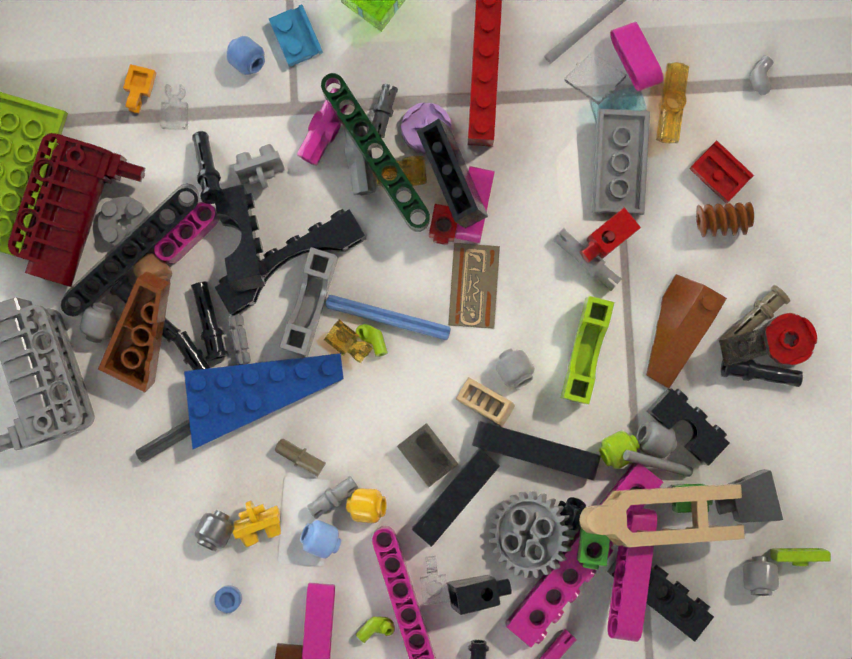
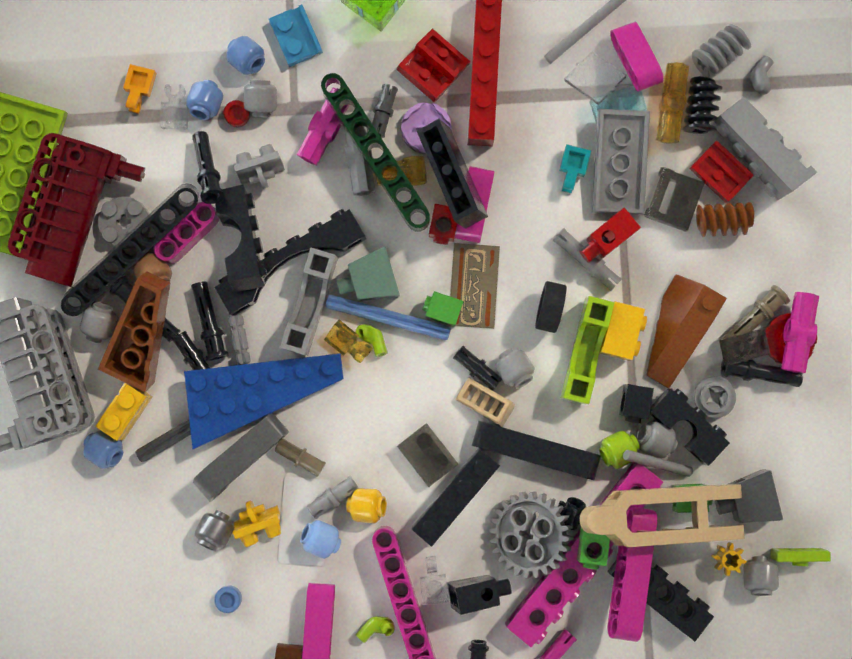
(102, 450): none -> medium blue head
(123, 412): none -> yellow brick
(204, 99): none -> medium blue head
(236, 114): none -> red tile
(240, 456): none -> dark grey beam
(260, 98): none -> light grey head
(370, 277): none -> sand green torso
(433, 65): none -> red slope
(443, 308): none -> bright green brick
(477, 368): none -> black pin
(551, 307): none -> black tyre
(574, 164): none -> teal plate
(623, 332): none -> yellow brick
(636, 402): none -> black brick
(682, 202): none -> clear smoke plate
(701, 105): none -> black piece
(719, 48): none -> light grey piece
(726, 400): none -> light grey gear
(735, 558): none -> yellow gear
(763, 149): none -> light grey wedge
(800, 332): none -> dark pink piece

